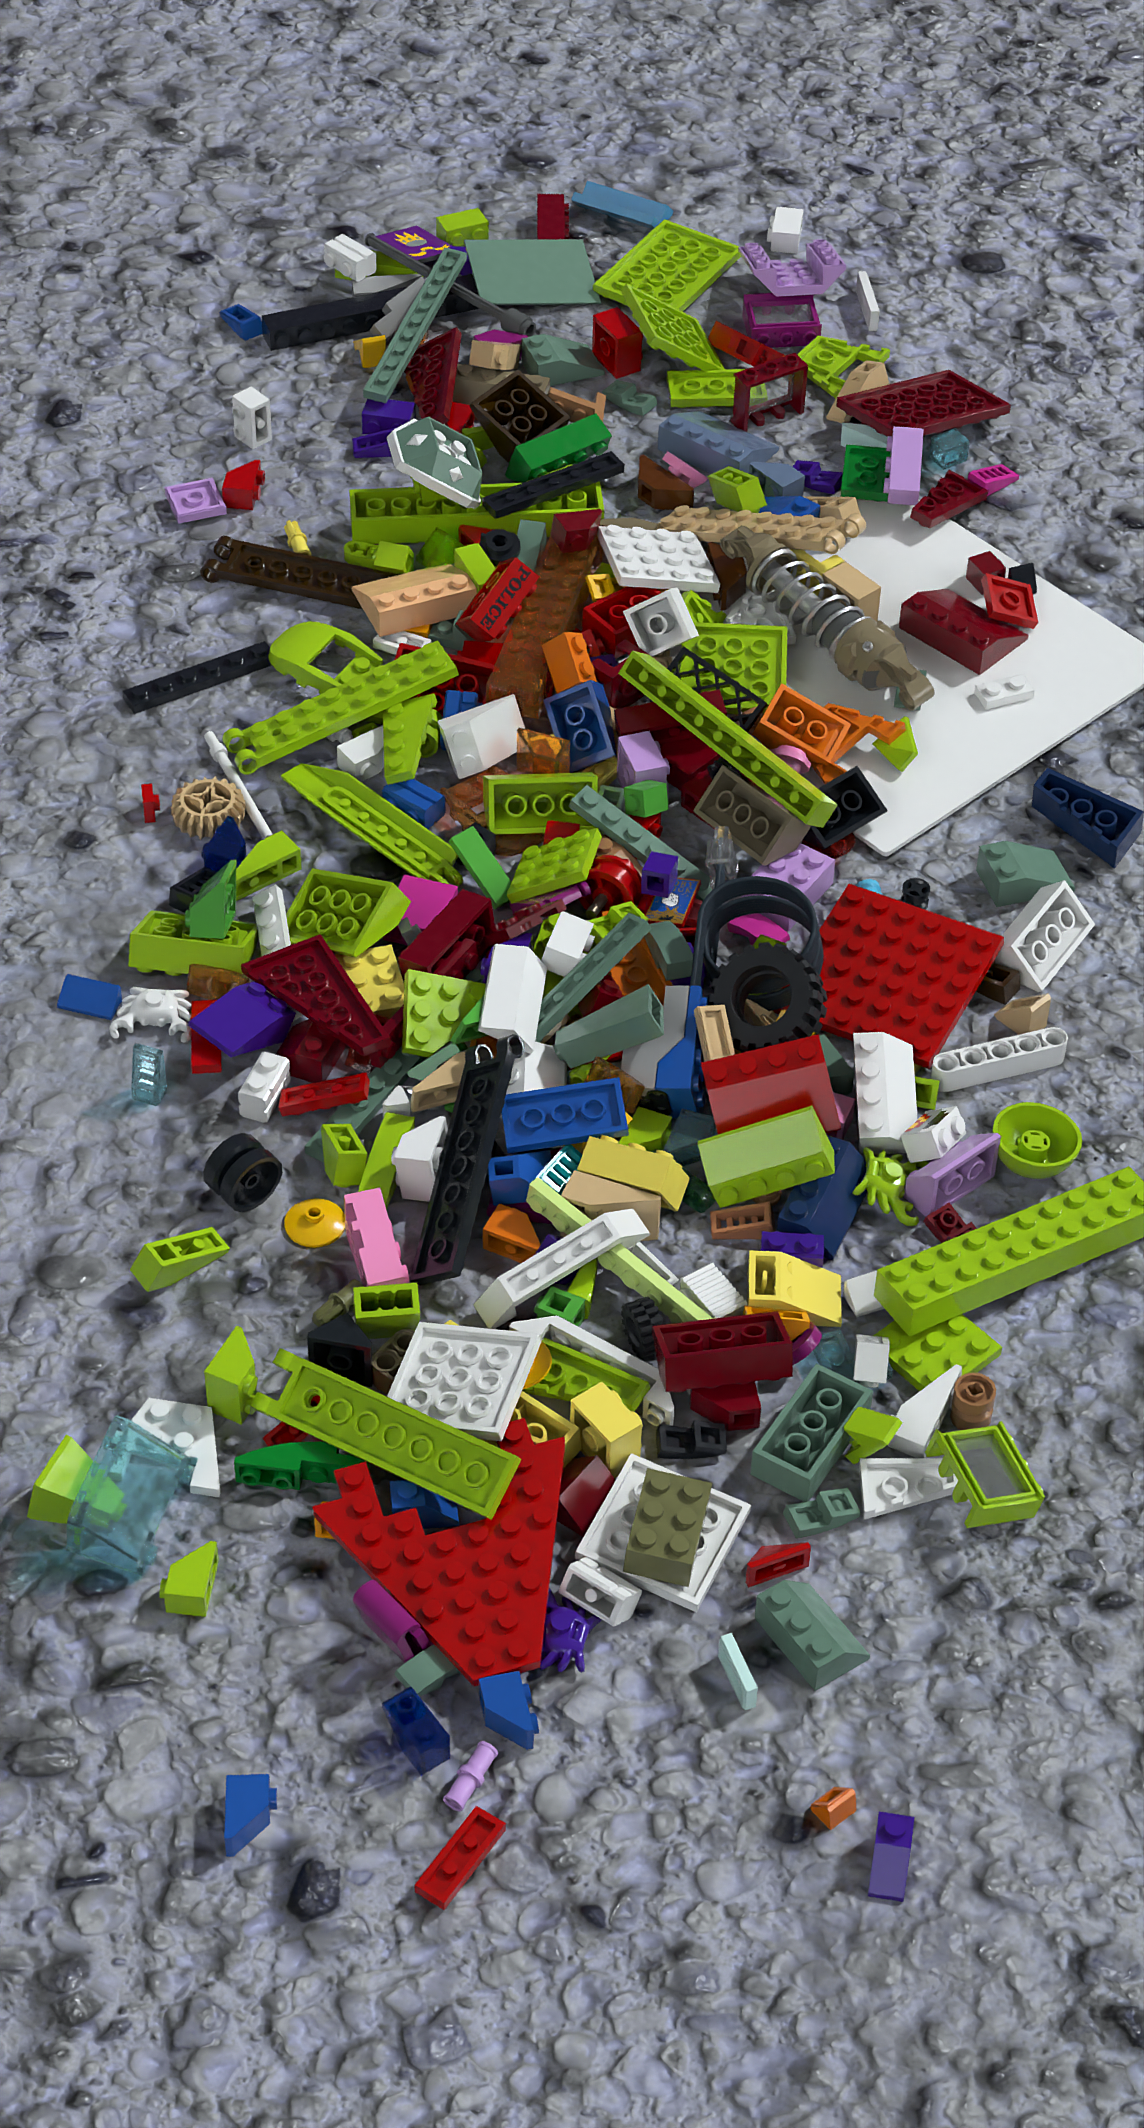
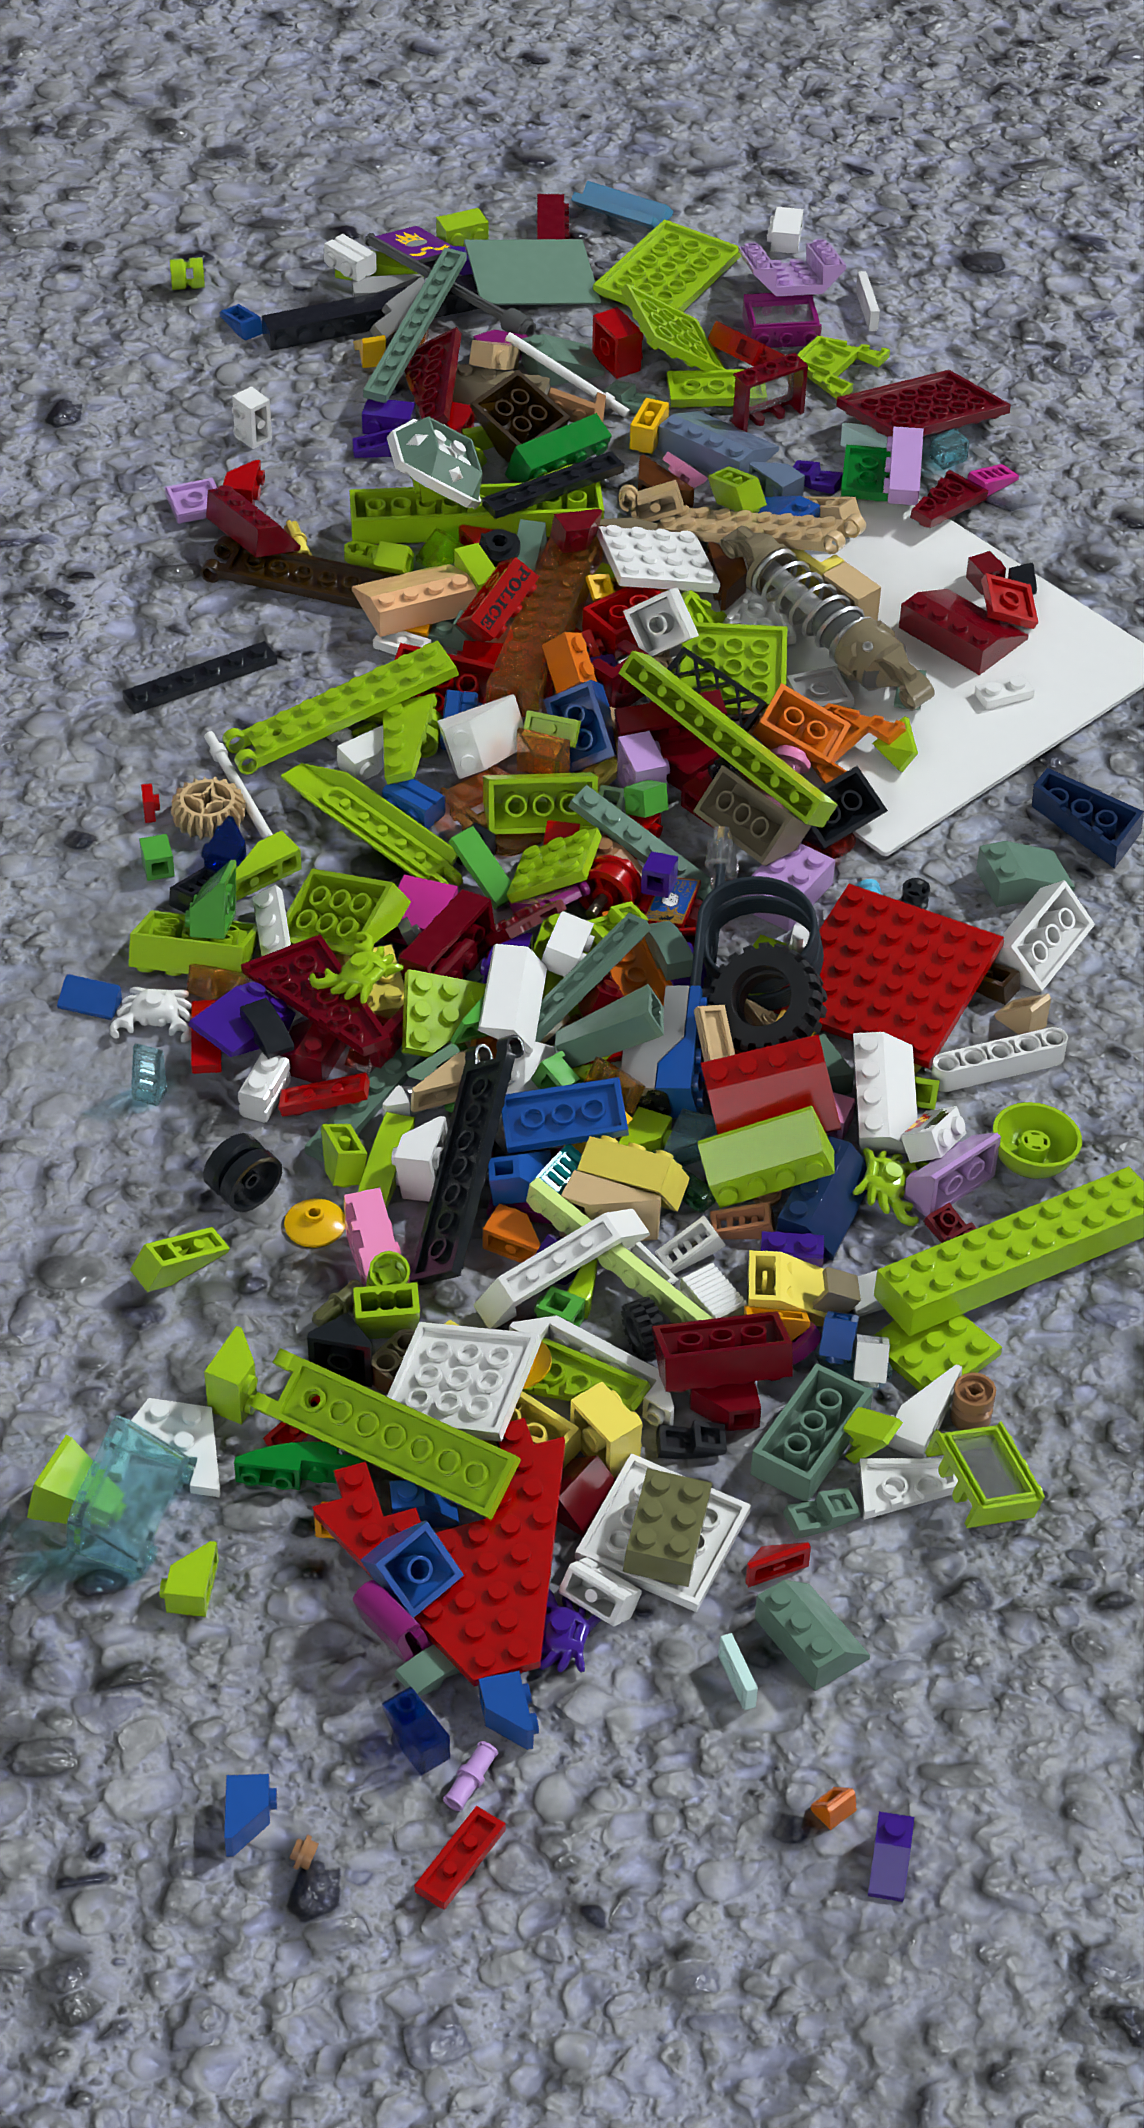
(157, 857): none -> bright green brick
(178, 273): none -> lime wheel
(247, 523): none -> dark red slope
(268, 1028): none -> black slope
(303, 1852): none -> medium nougat plate
(305, 641): lime slope -> none
(360, 971): none -> lime animal
(388, 1269): none -> lime wheel
(413, 1567): none -> blue slope
(553, 725): none -> lime plate
(554, 1073): none -> bright green brick
(566, 374): none -> white bar
(646, 425): none -> yellow brick
(652, 502): none -> tan hinge
(692, 1233): none -> white slope
(756, 924): dark pink slope -> none
(799, 938): none -> white piece
(822, 687): none -> light grey plate
(838, 1336): none -> blue slope
(840, 1292): none -> dark tan panel
(864, 377): tan slope -> none

